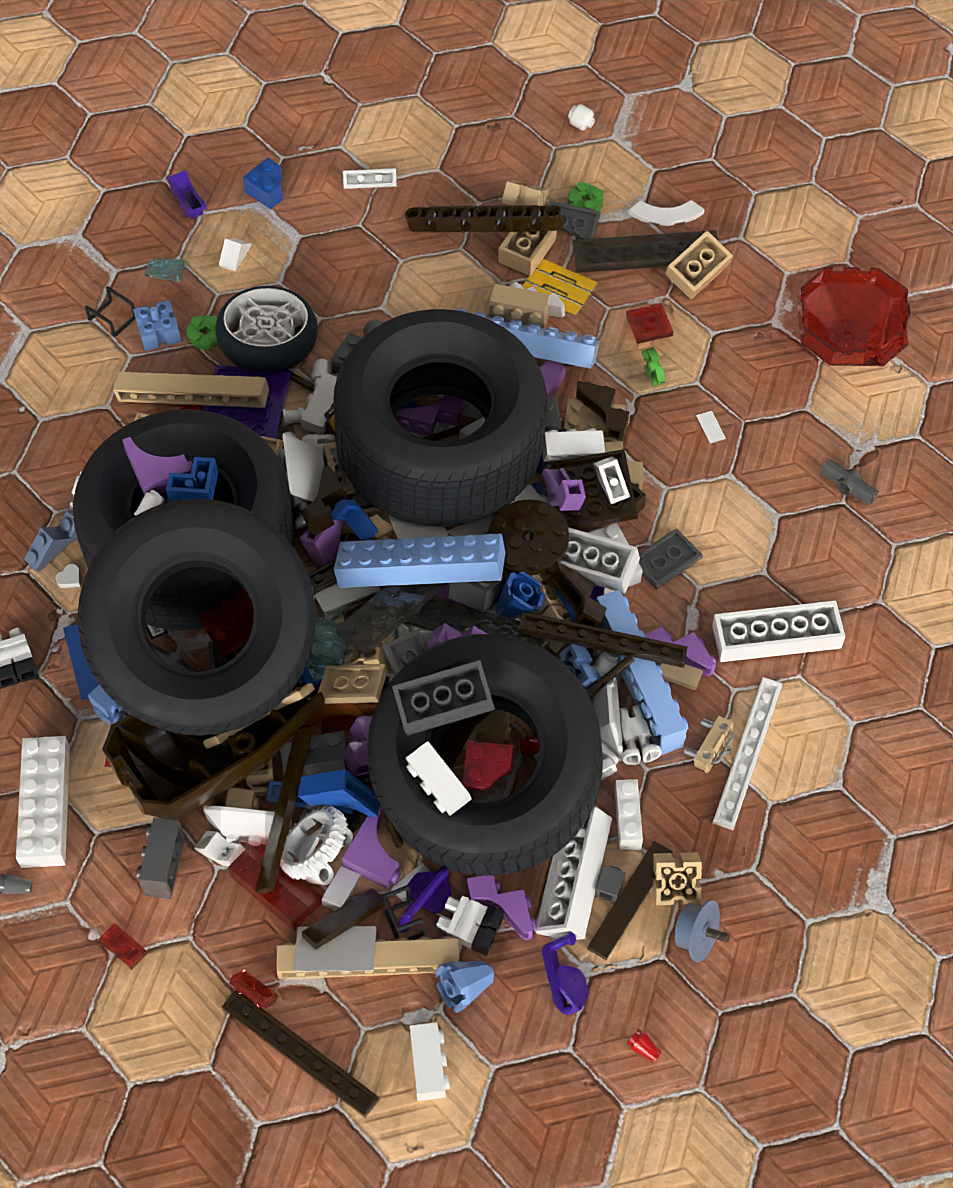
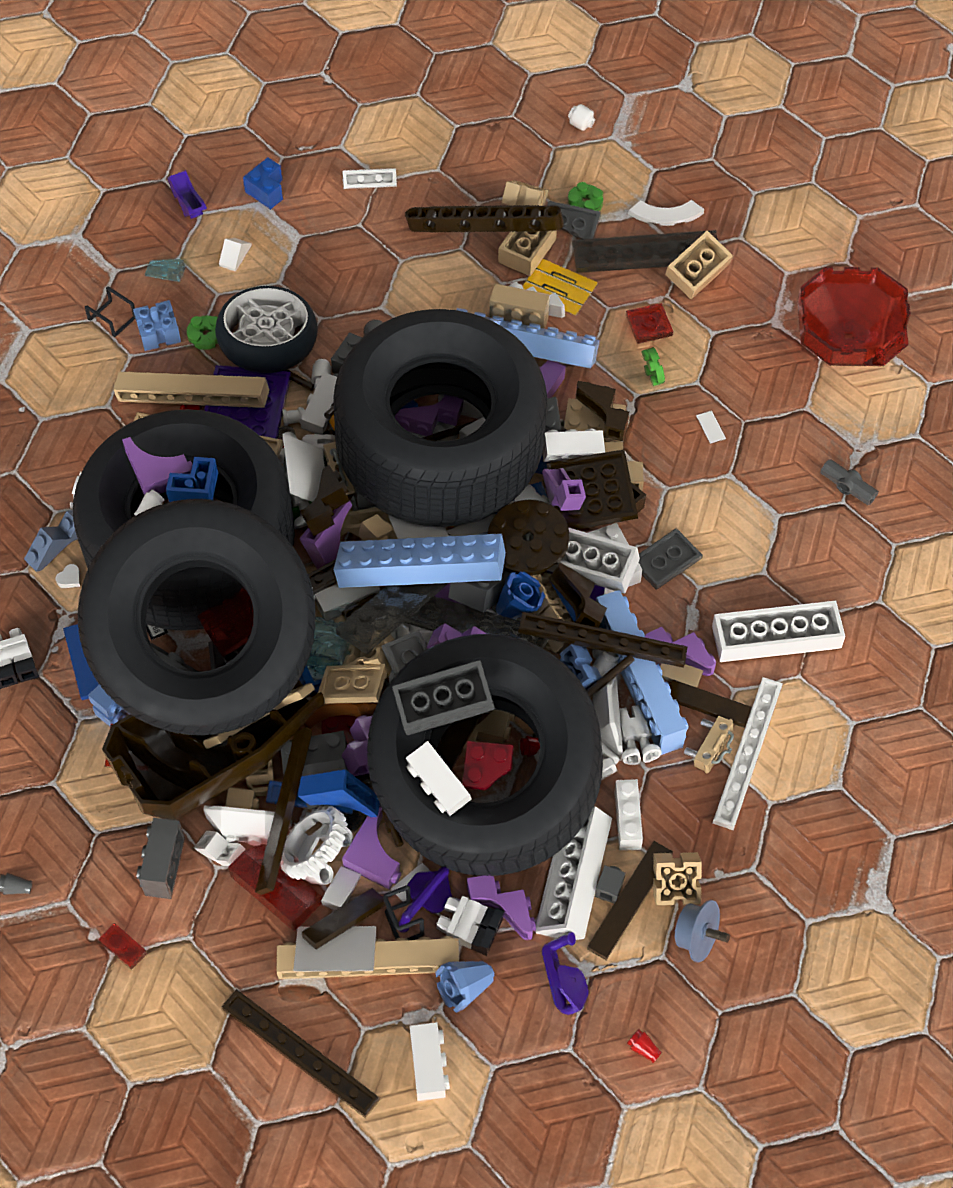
(43, 802): white brick -> none
(253, 989): clear red plate -> none
(356, 518): blue bracket -> none
(611, 479): white slope -> none
(709, 703): none -> dark brown tile

